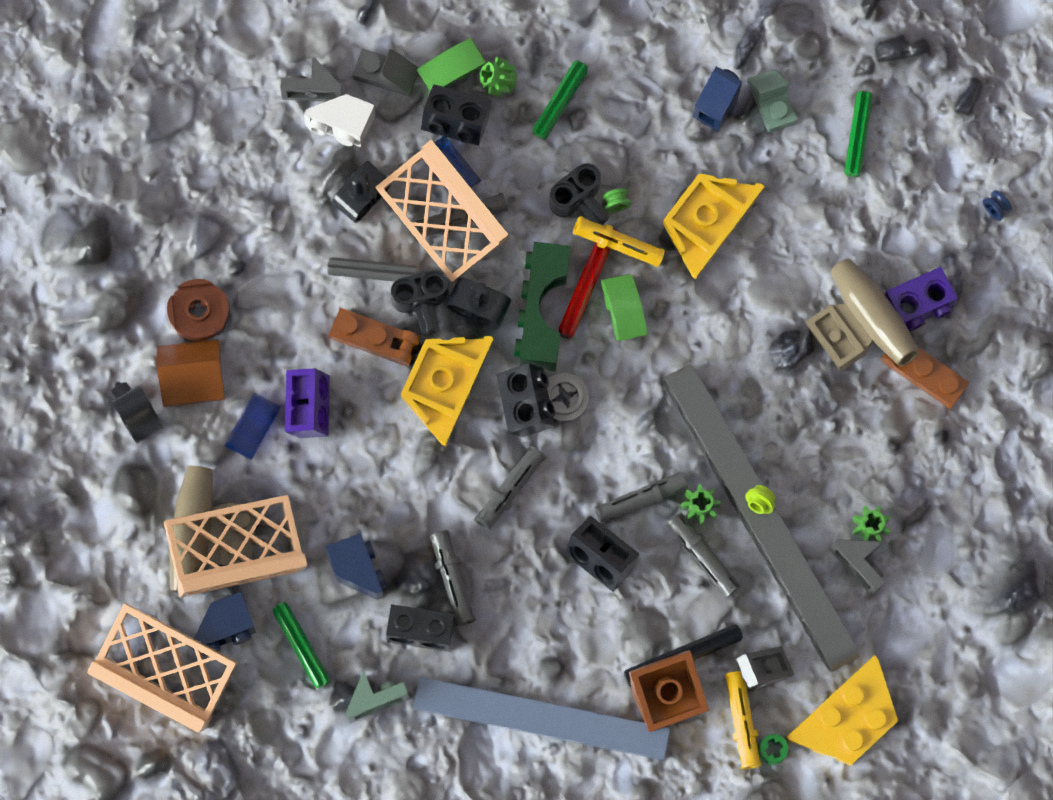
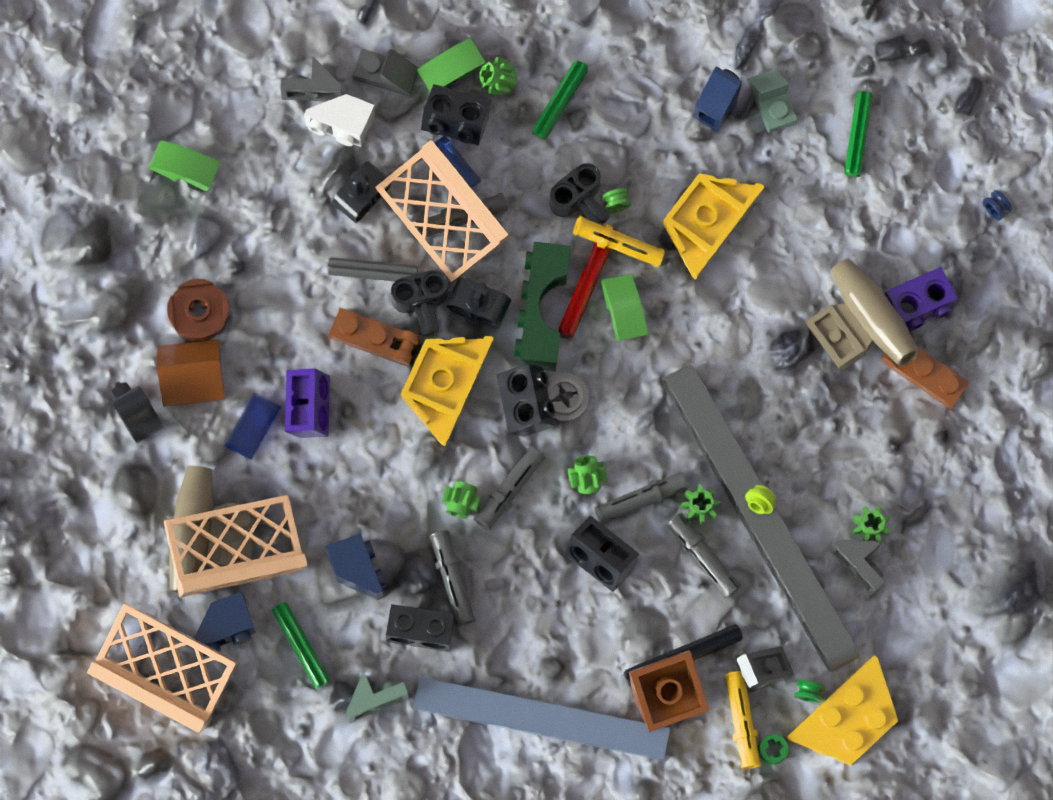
(183, 163): none -> bright green slope
(461, 499): none -> bright green gear
(587, 474): none -> bright green gear
(809, 691): none -> green bush

